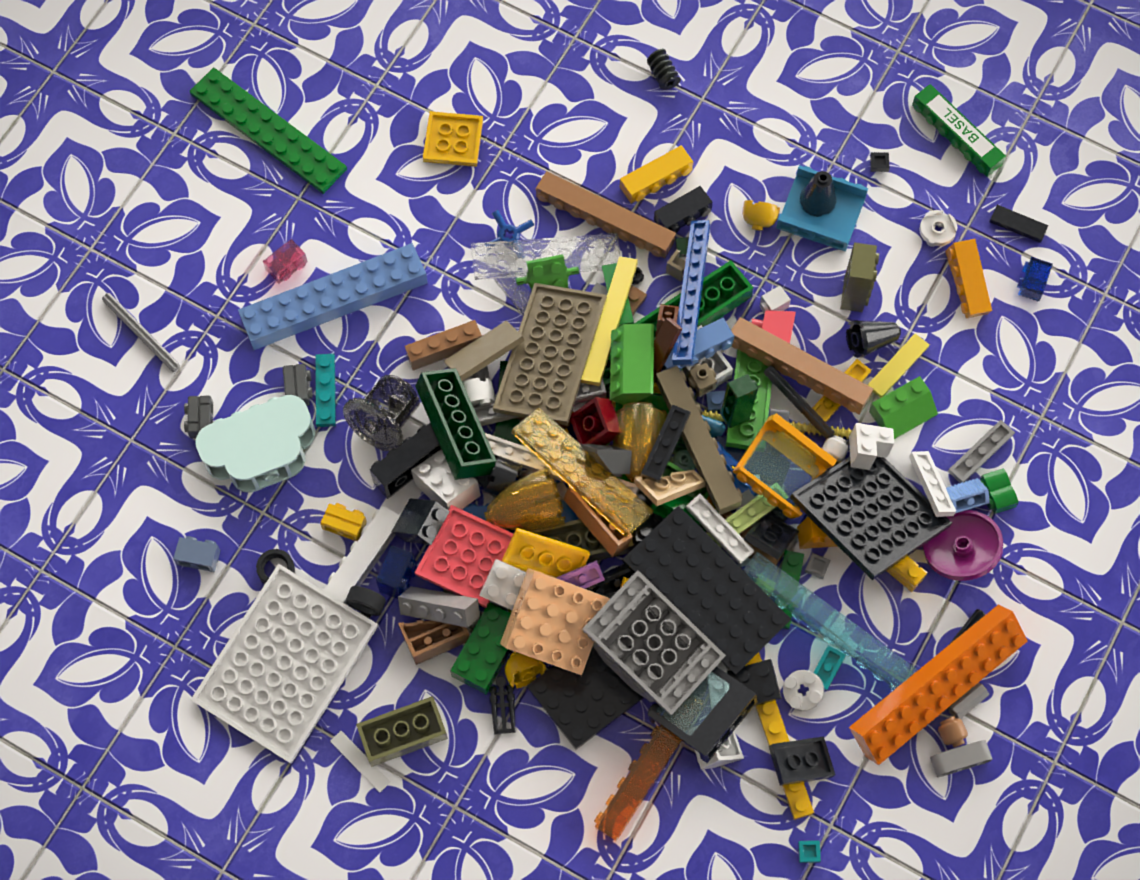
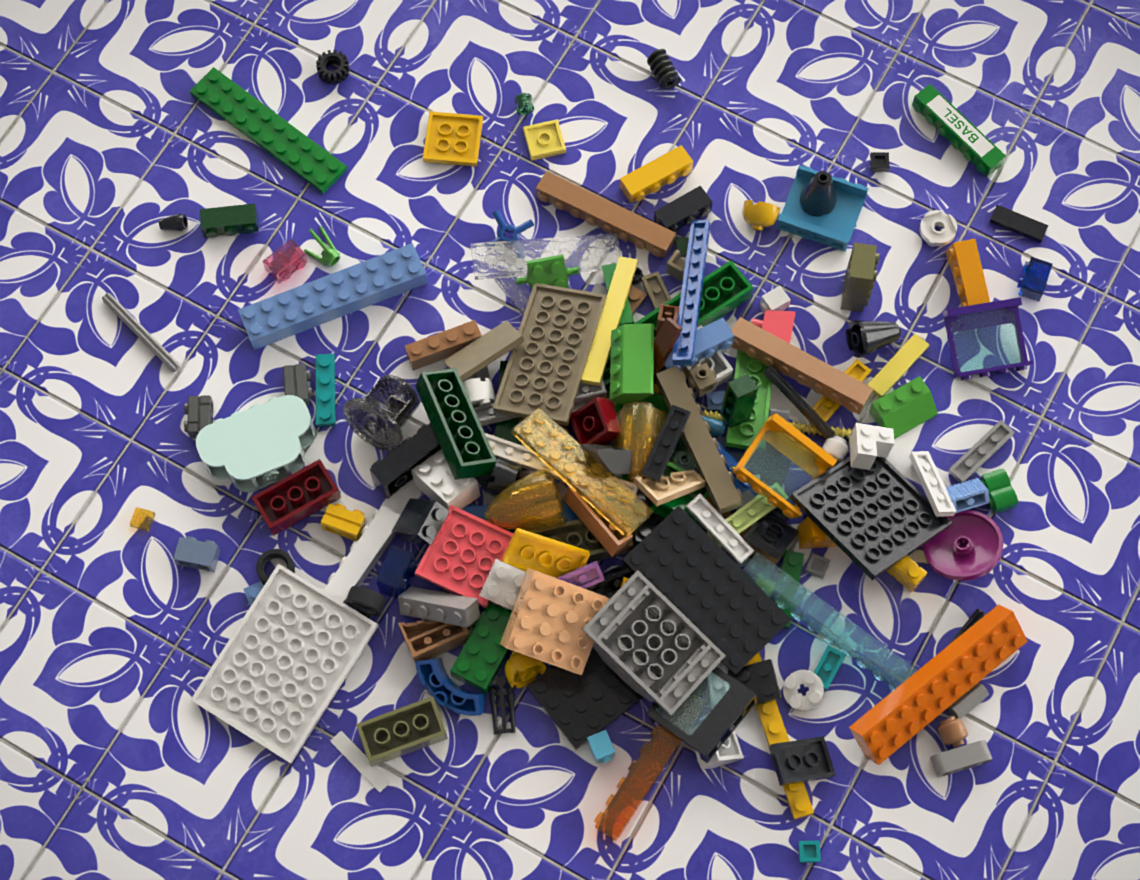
(142, 519): none -> clear yellow tile
(175, 222): none -> black cone
(229, 220): none -> dark green brick
(252, 591): none -> medium blue plate
(296, 497): none -> dark red brick
(329, 256): none -> bright green plant
(330, 58): none -> black tyre
(446, 691): none -> blue brick
(524, 103): none -> clear green wheel
(544, 139): none -> light yellow tile
(601, 747): none -> medium azure brick
(655, 289): none -> dark tan plate
(986, 338): none -> clear light blue panel

